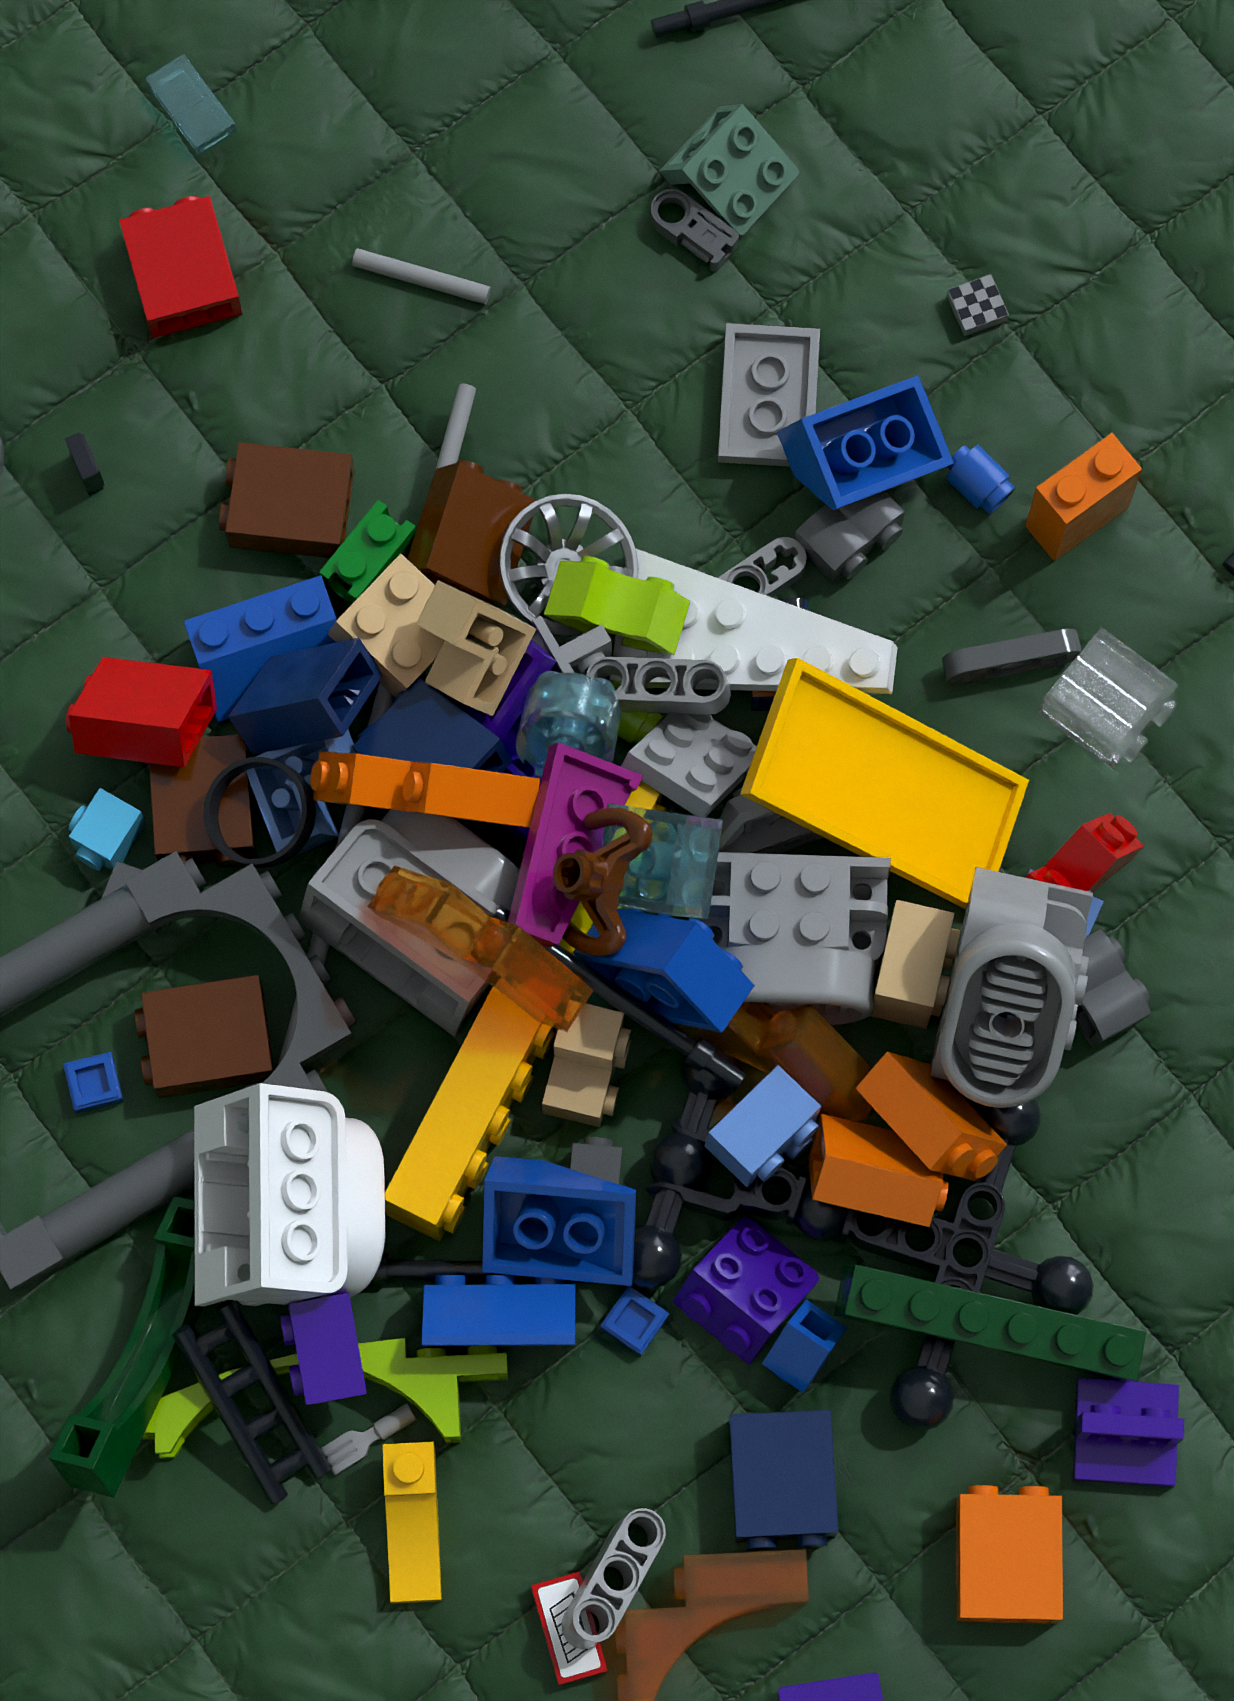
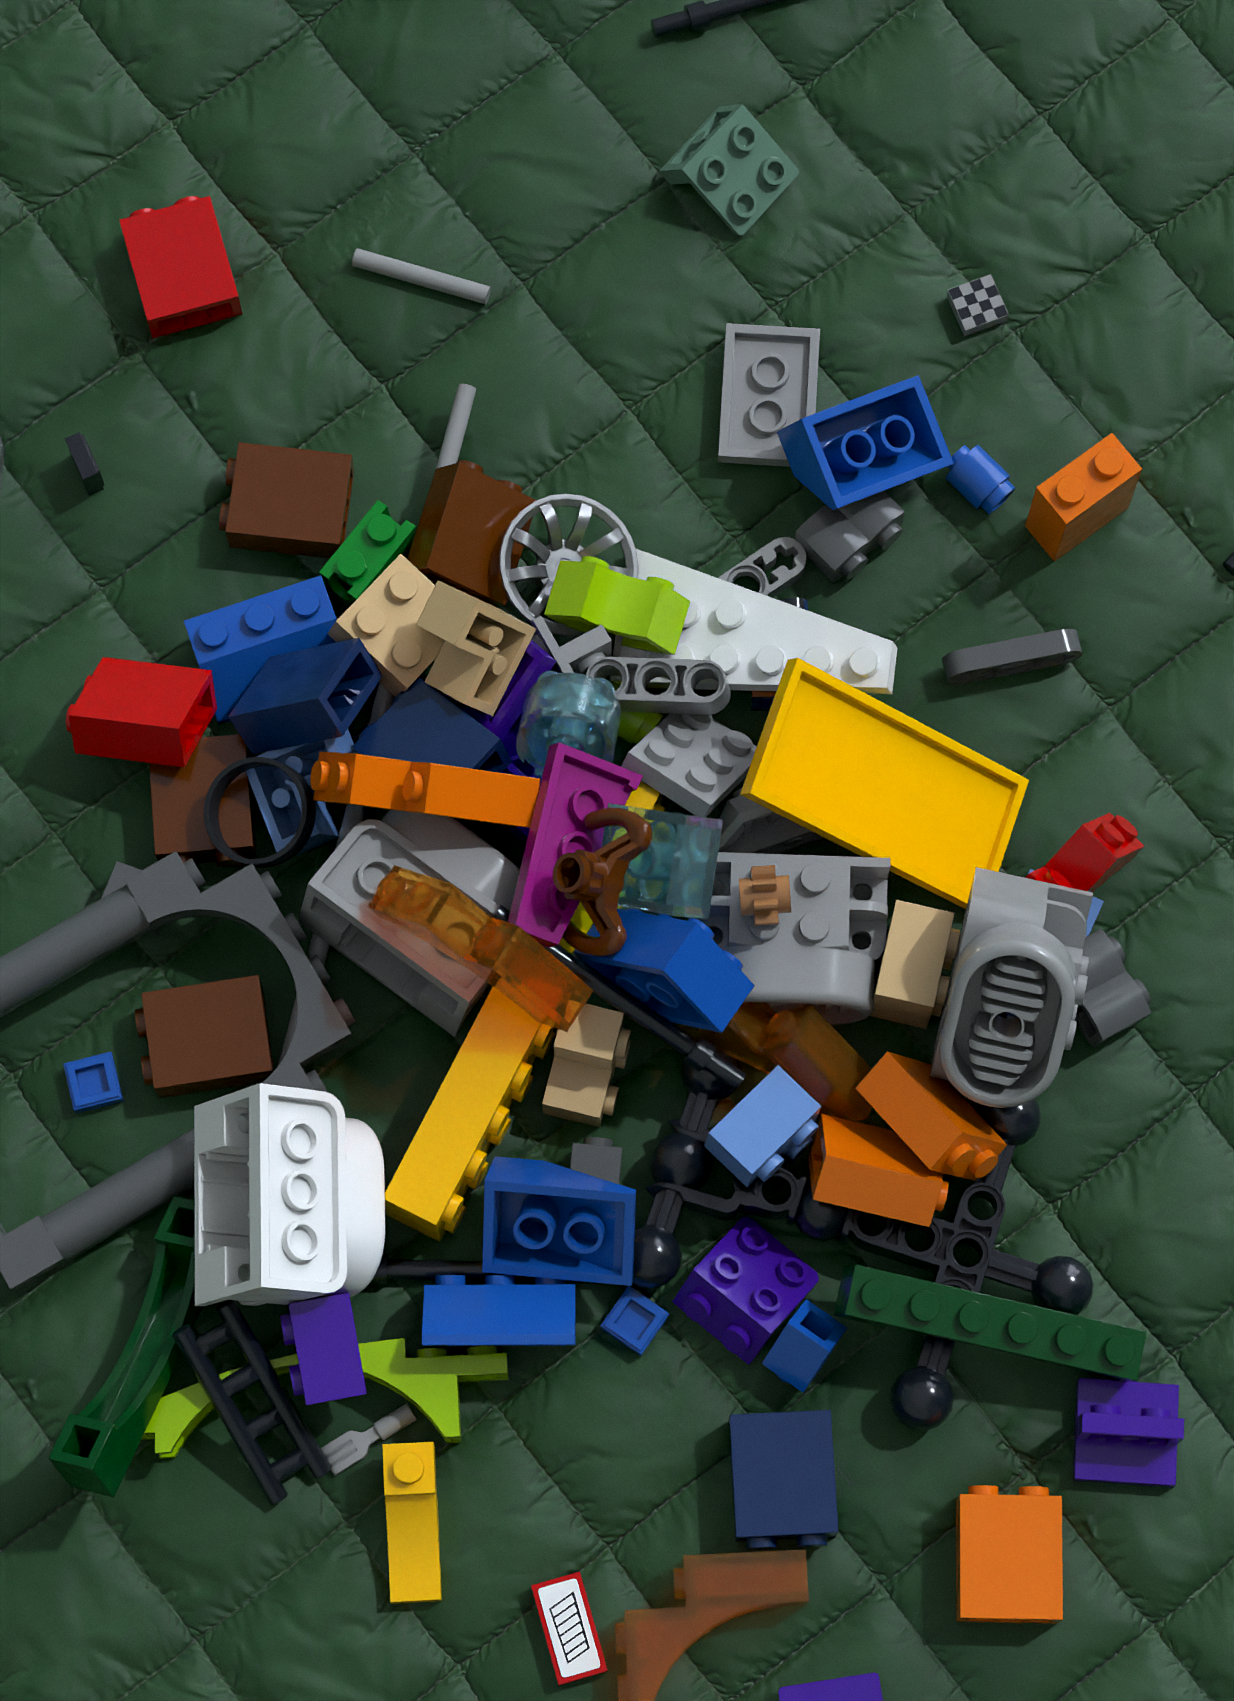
(105, 830): medium azure brick -> none
(190, 103): clear light blue tile -> none
(633, 1565): light grey beam -> none
(697, 231): dark grey piece -> none
(764, 895): none -> medium nougat gear
(1110, 700): clear brick -> none

